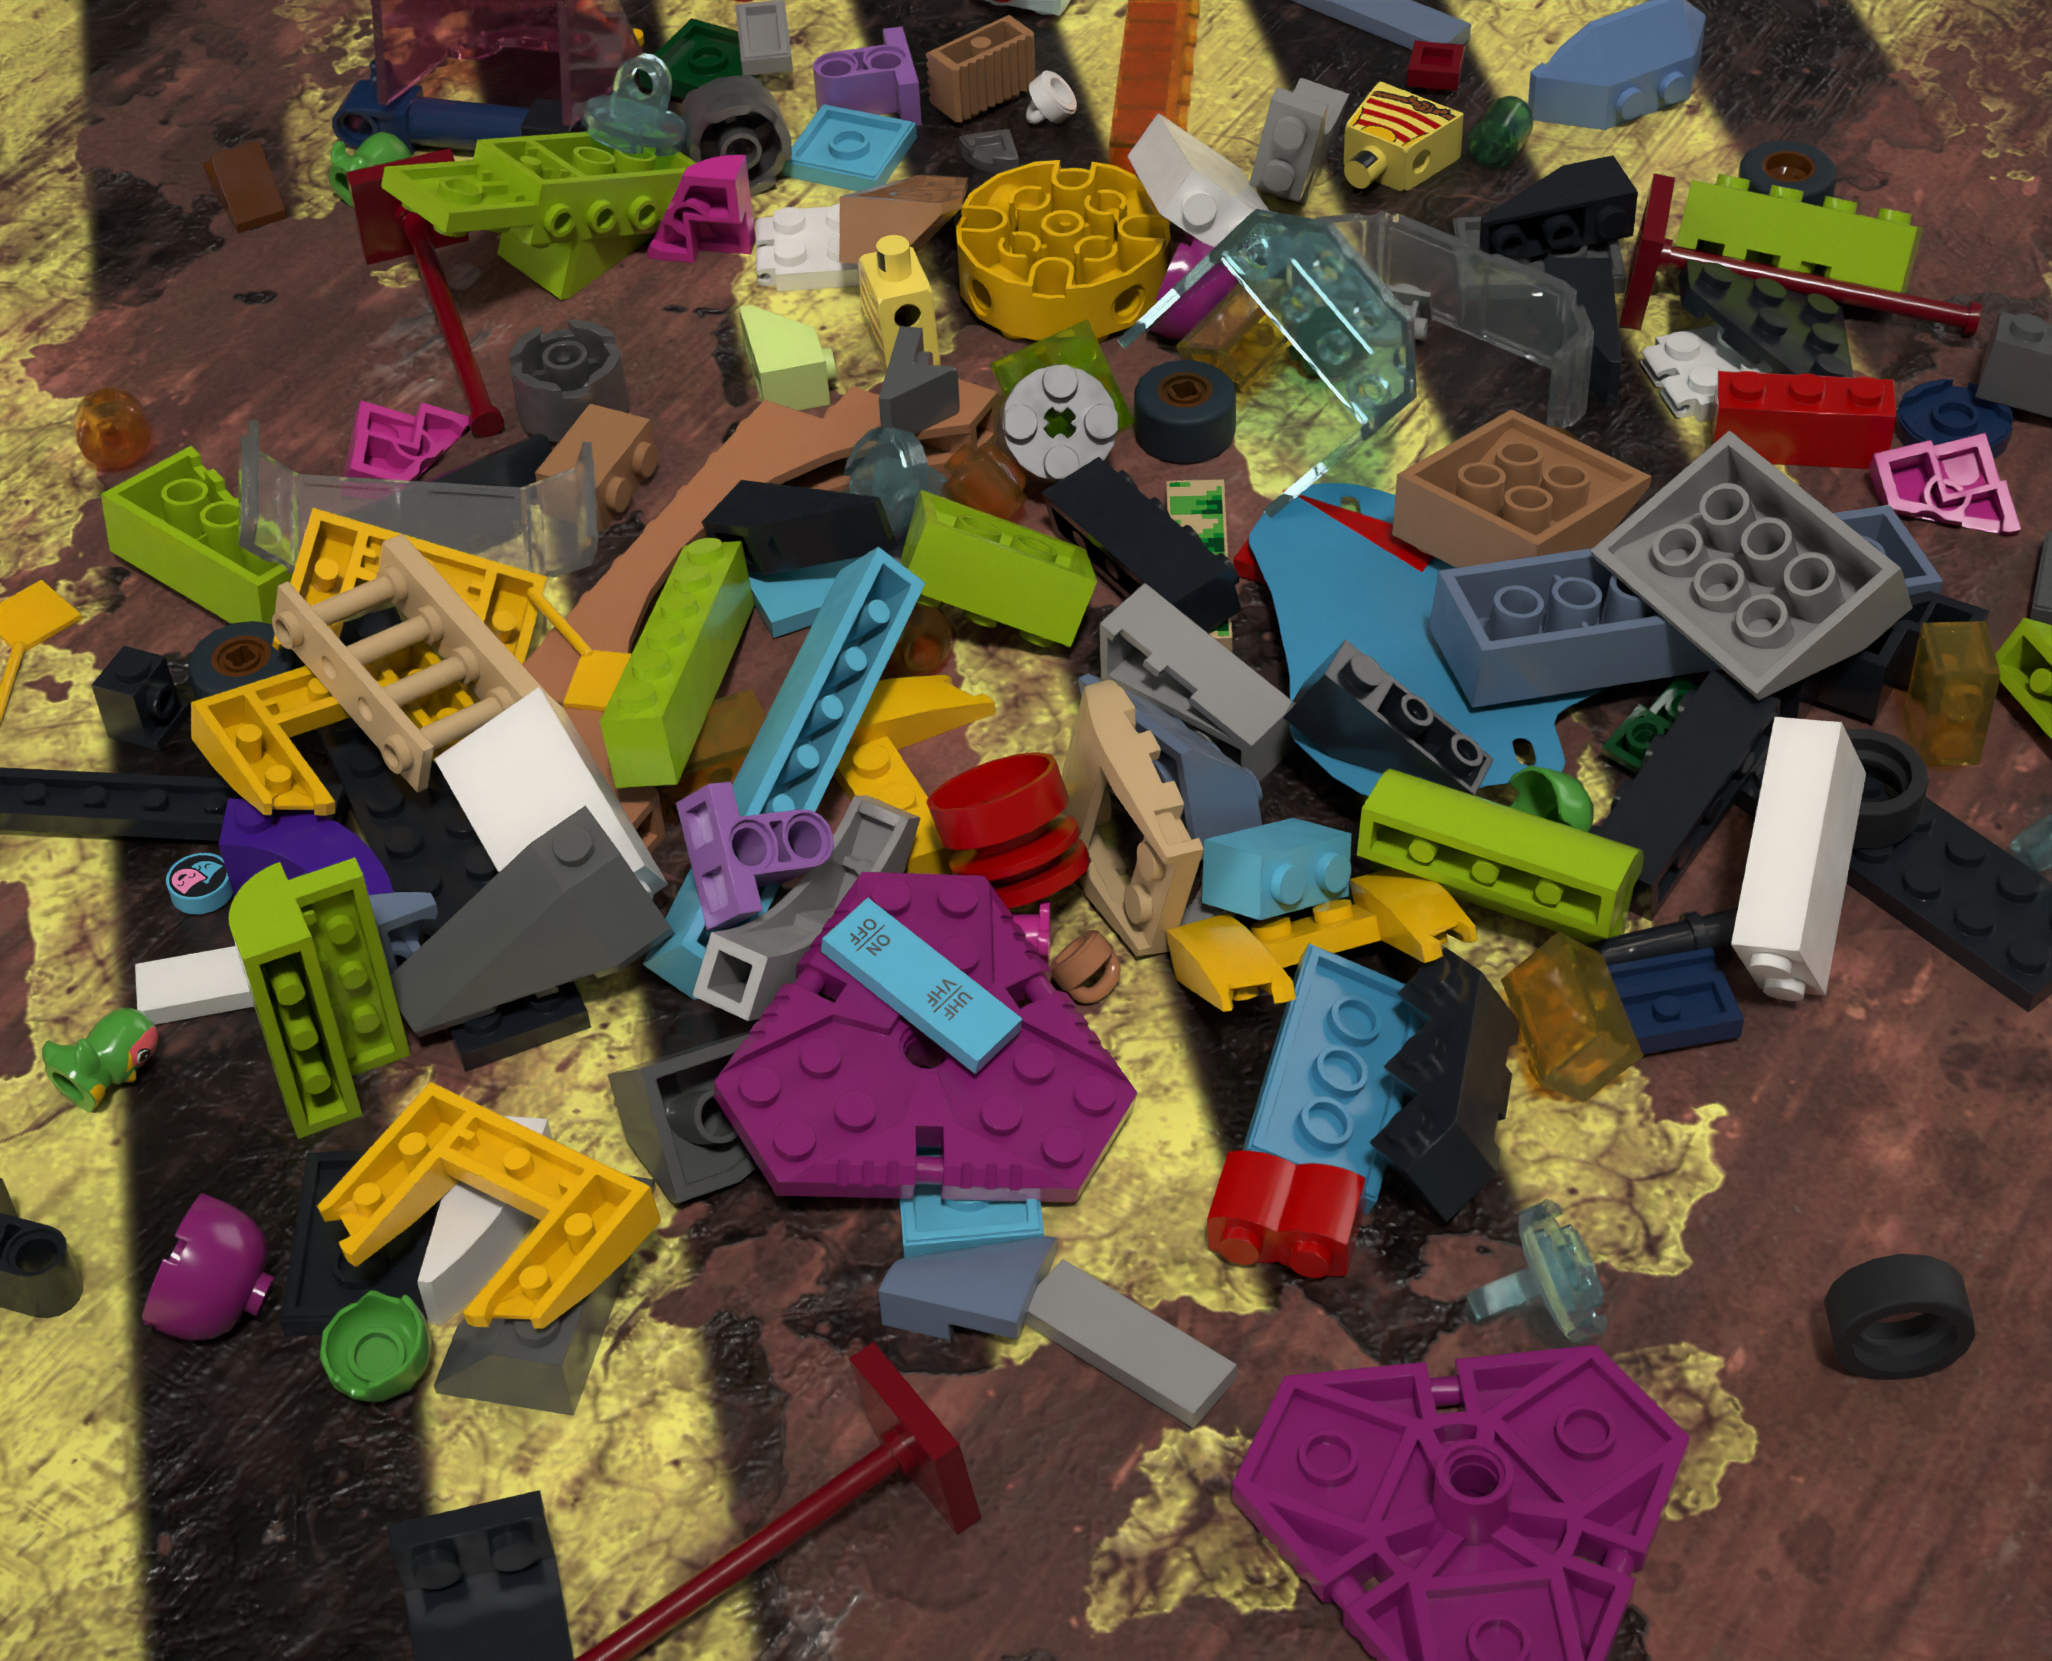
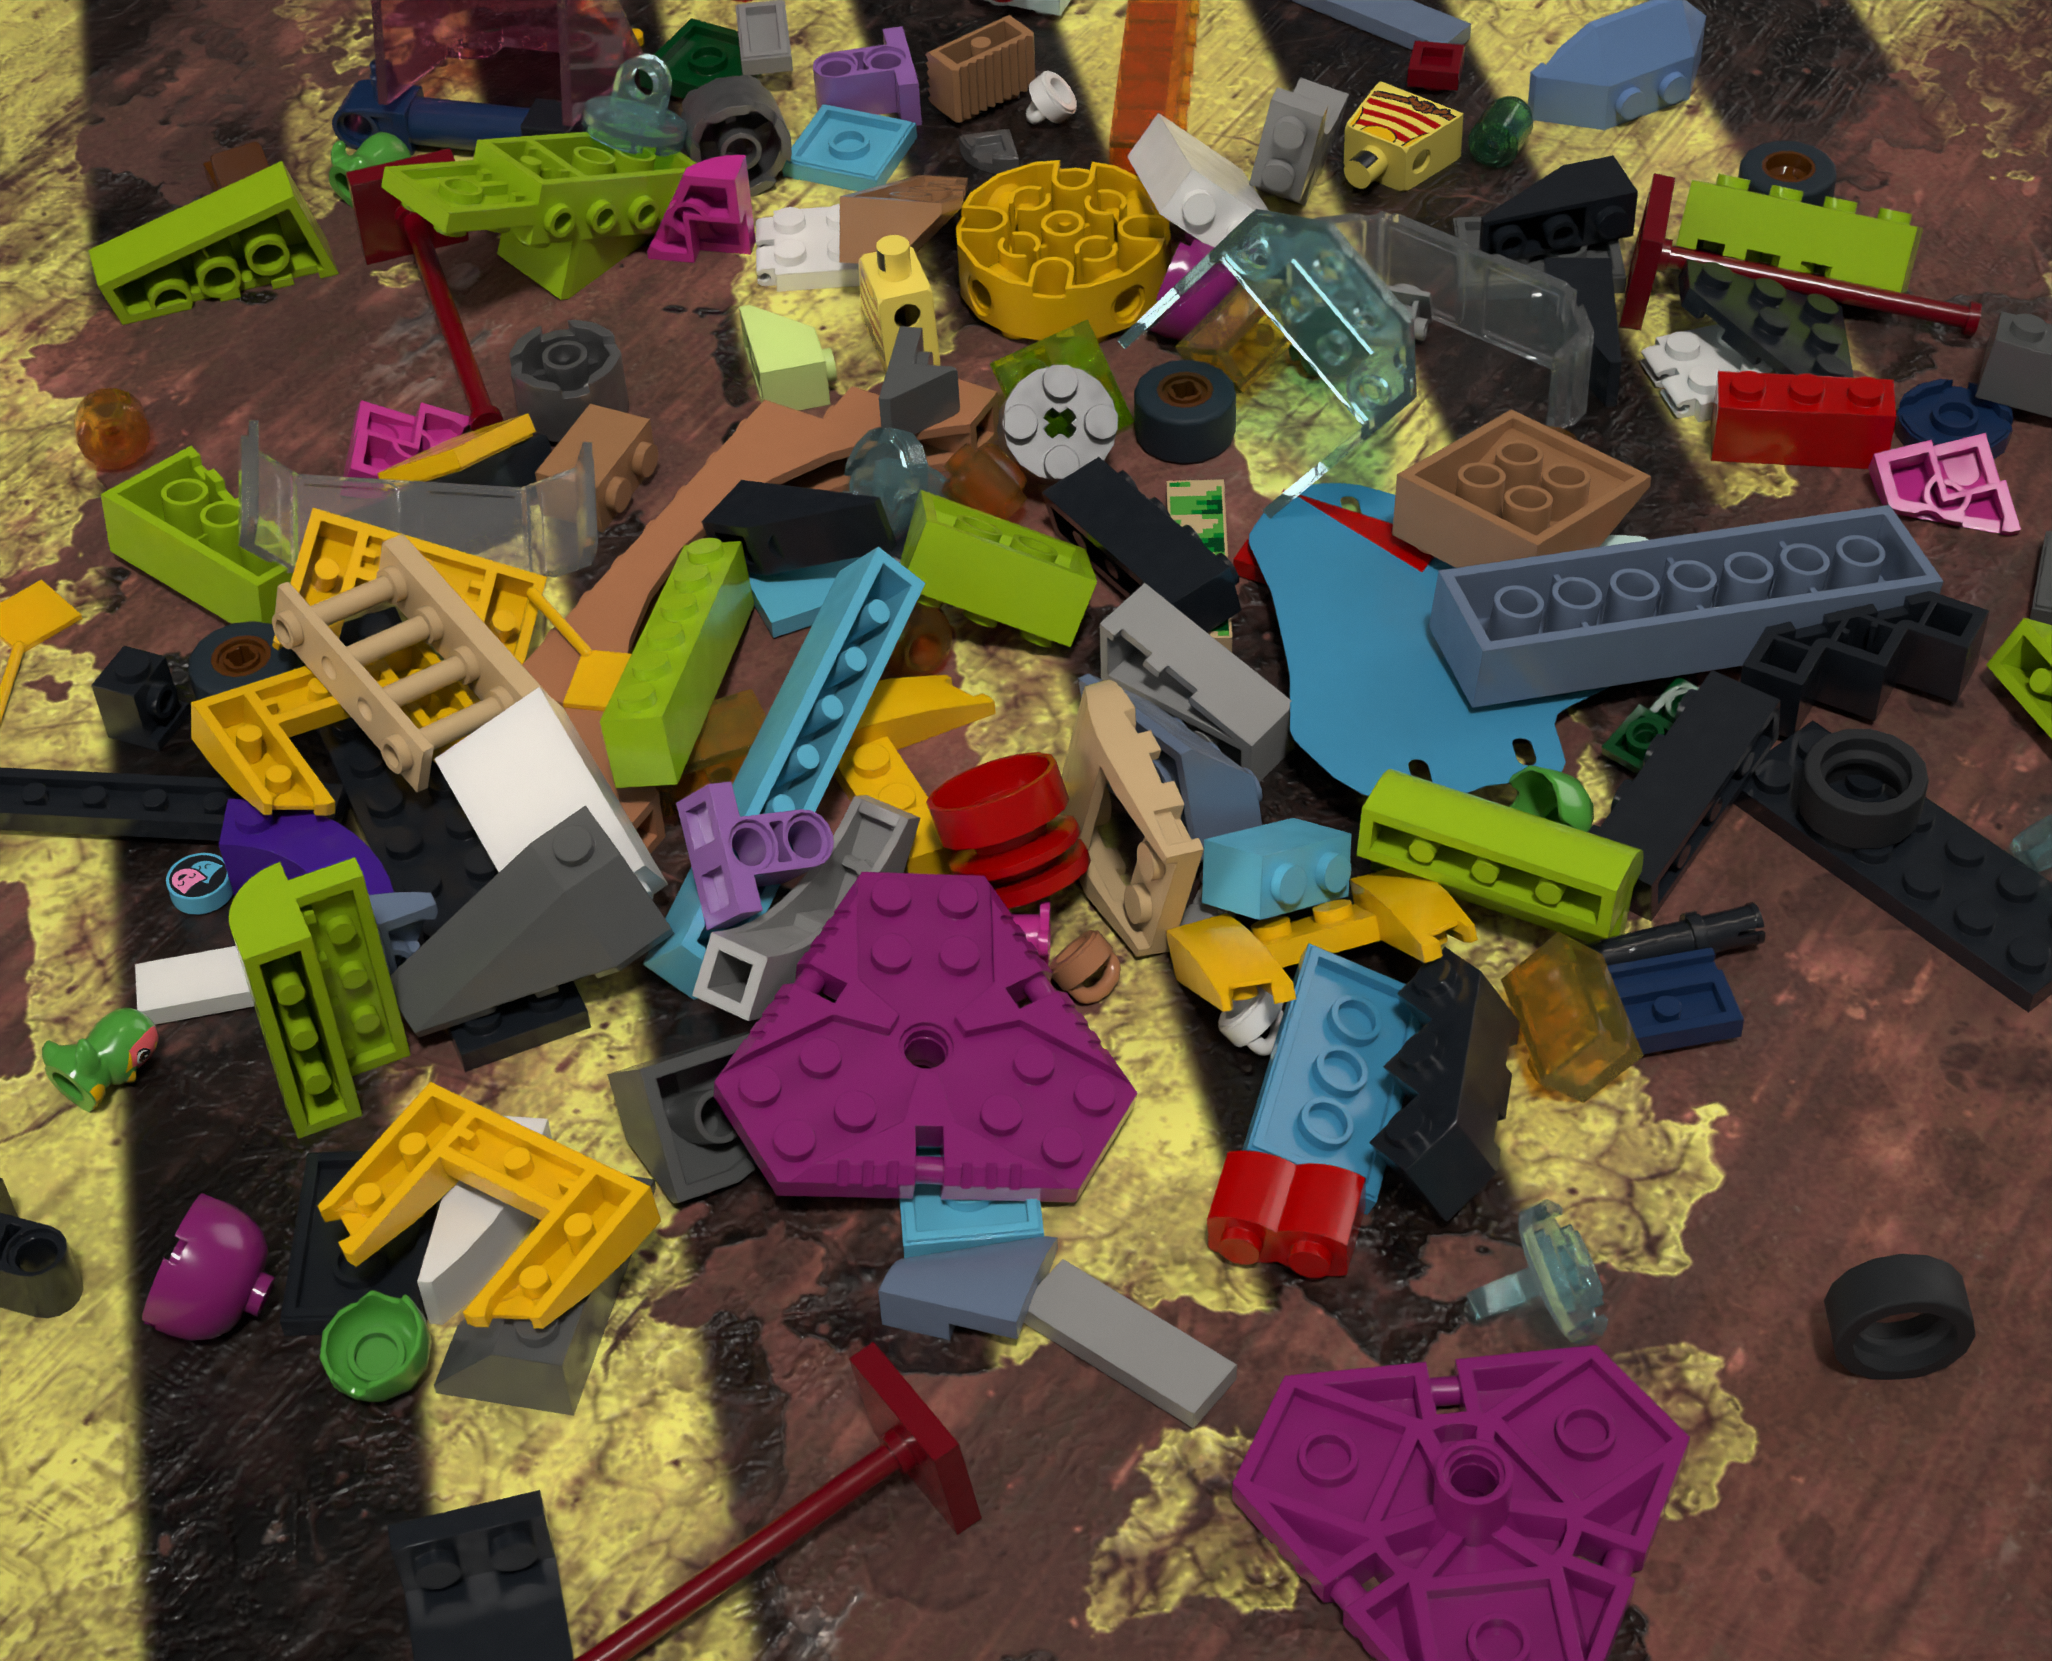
(214, 249): none -> lime wedge
(461, 451): none -> yellow tile
(921, 985): medium azure tile -> none
(1250, 1020): none -> white tile
(1379, 724): black slope -> none
(1755, 570): light grey slope -> none
(1799, 858): white brick -> none
(1951, 692): clear yellow brick -> none

